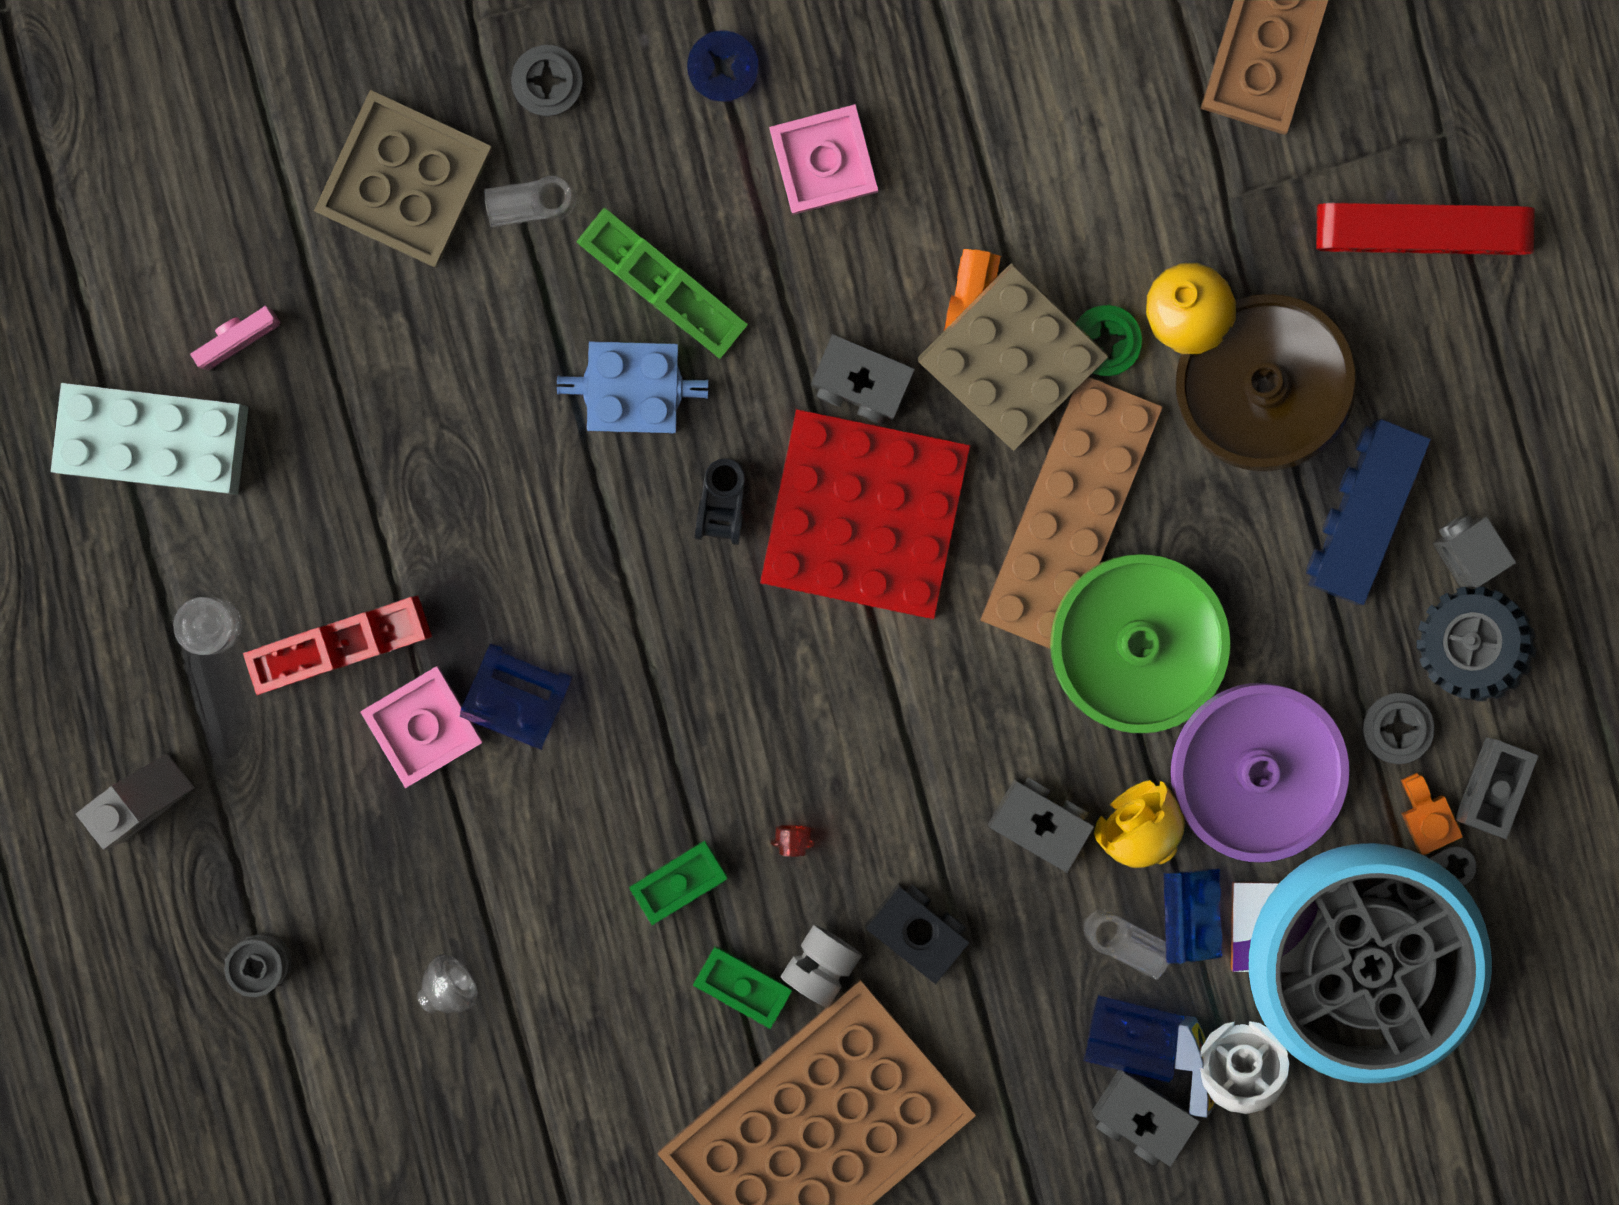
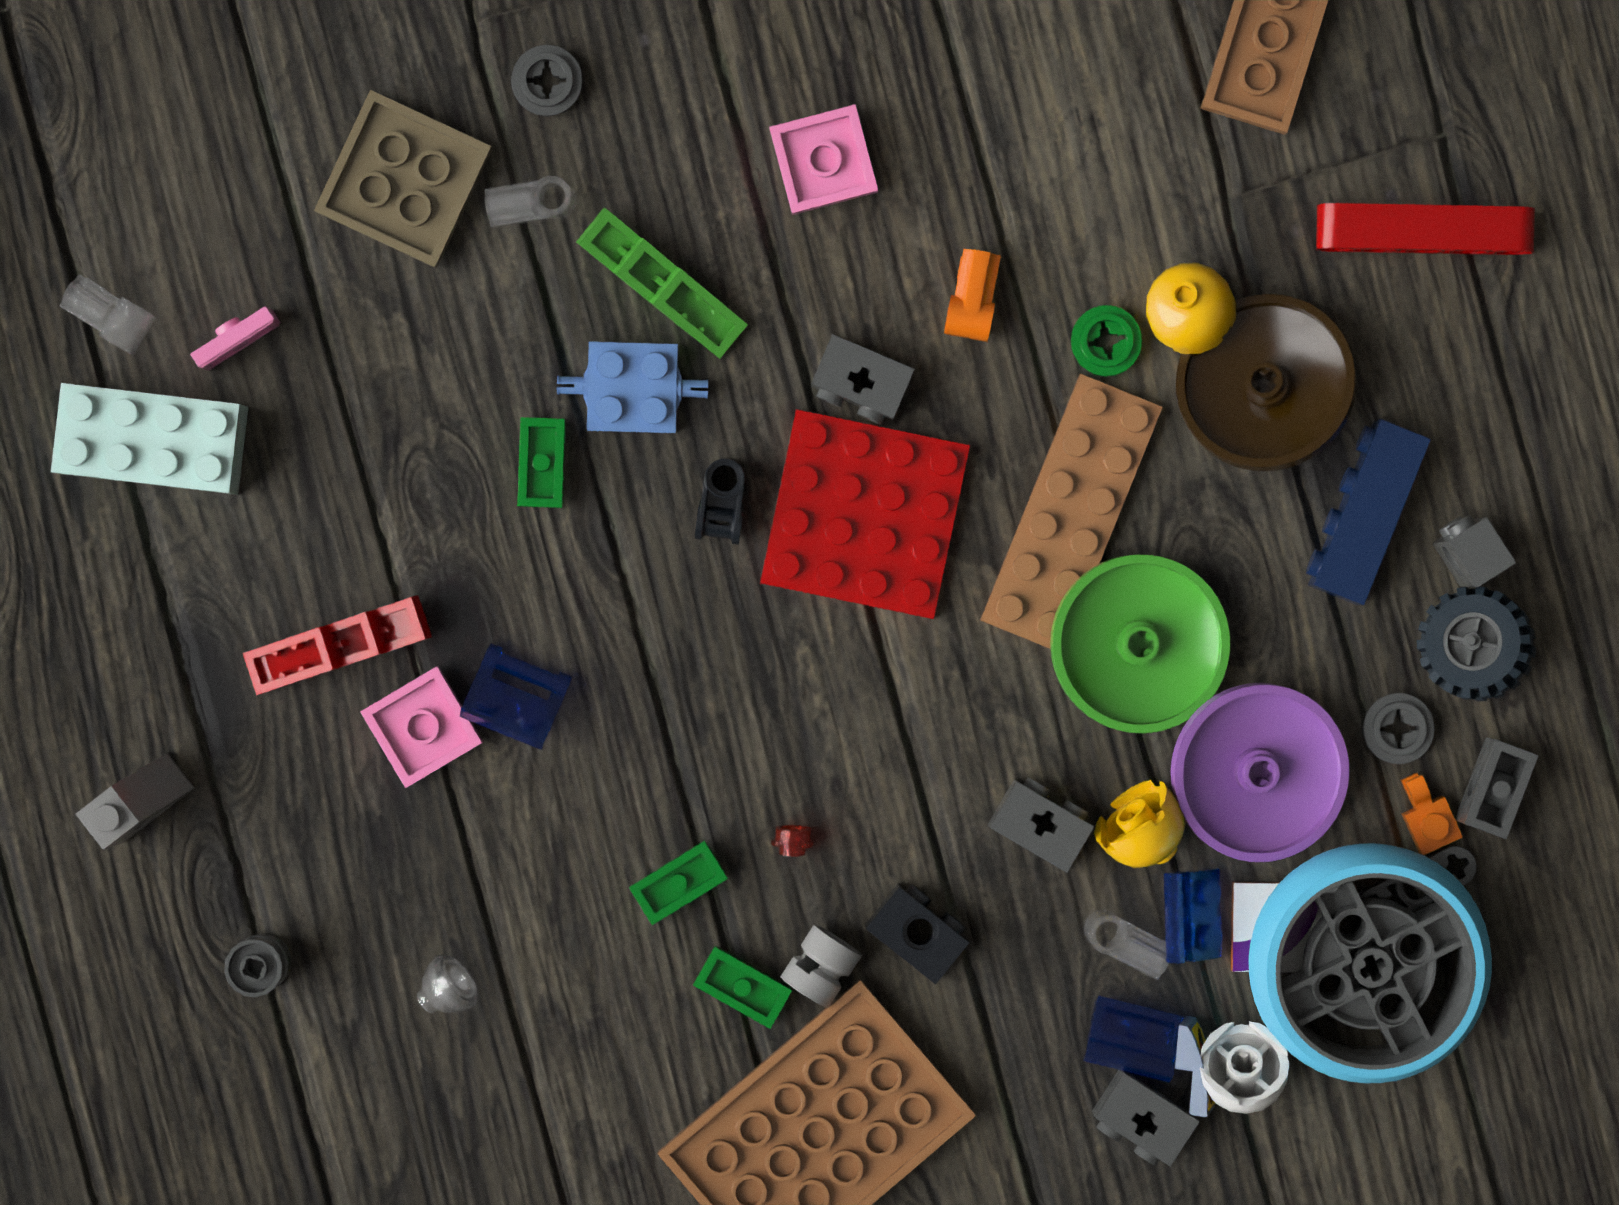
(116, 318): none -> clear piece
(207, 626): clear wheel -> none
(541, 462): none -> green plate
(725, 45): clear blue gear -> none
(1012, 356): dark tan plate -> none

